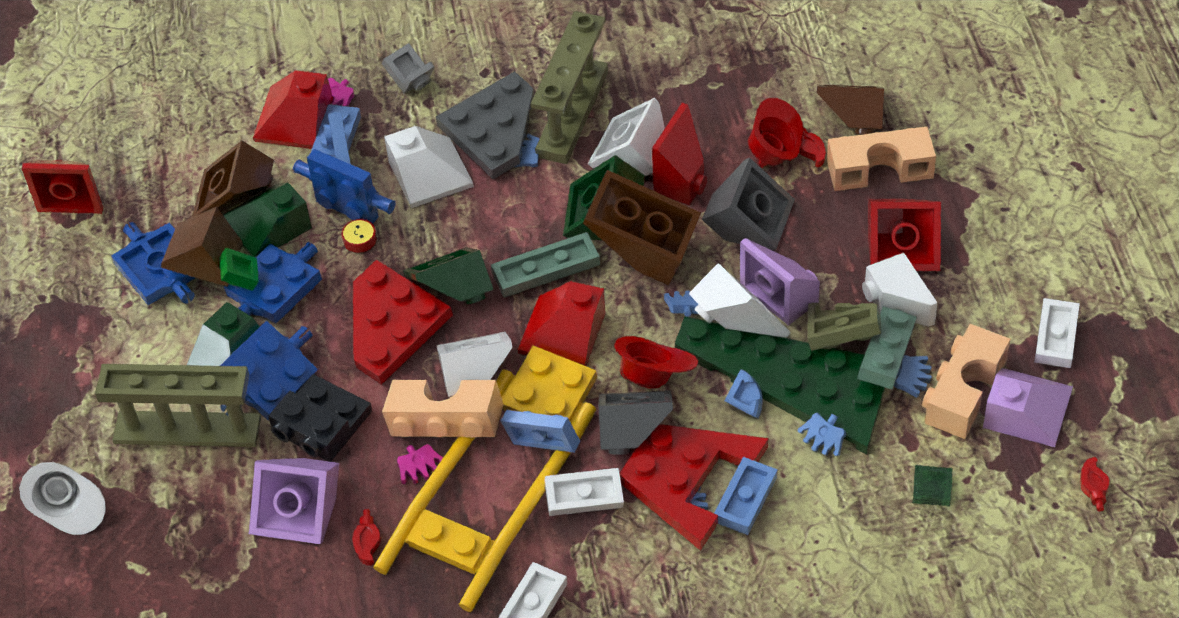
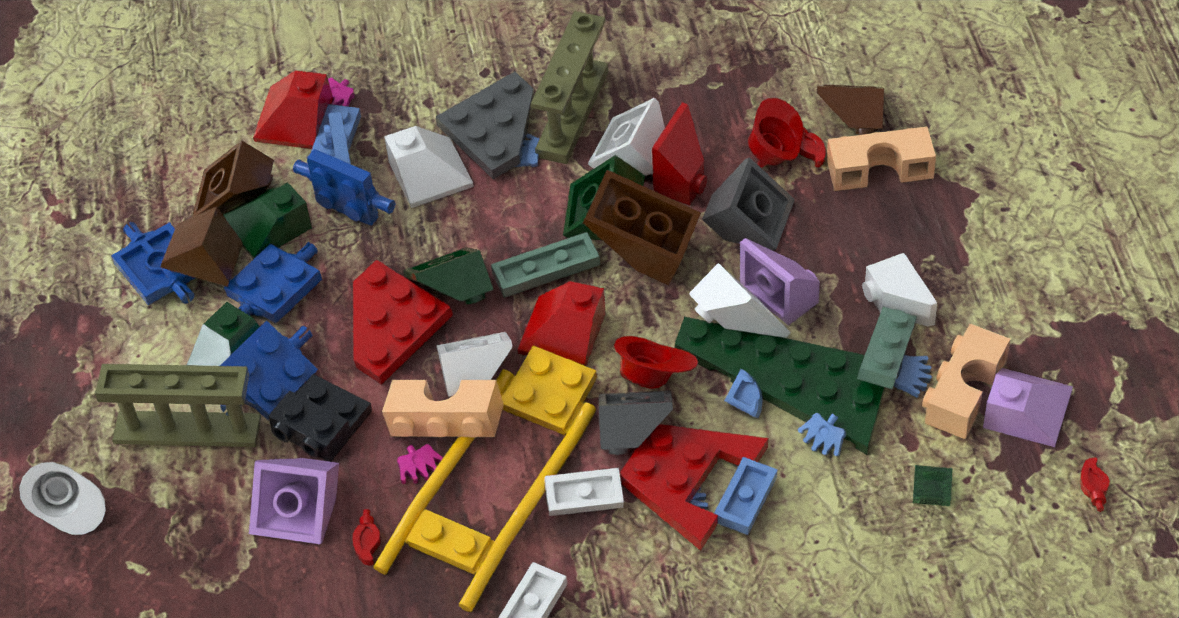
(62, 187): red slope -> none
(239, 269): green plate -> none
(359, 235): tile -> none
(408, 69): light grey bracket -> none
(540, 430): medium blue plate -> none
(681, 304): medium blue piece -> none
(845, 324): olive wing -> none
(905, 228): red slope -> none
(1057, 333): white plate -> none

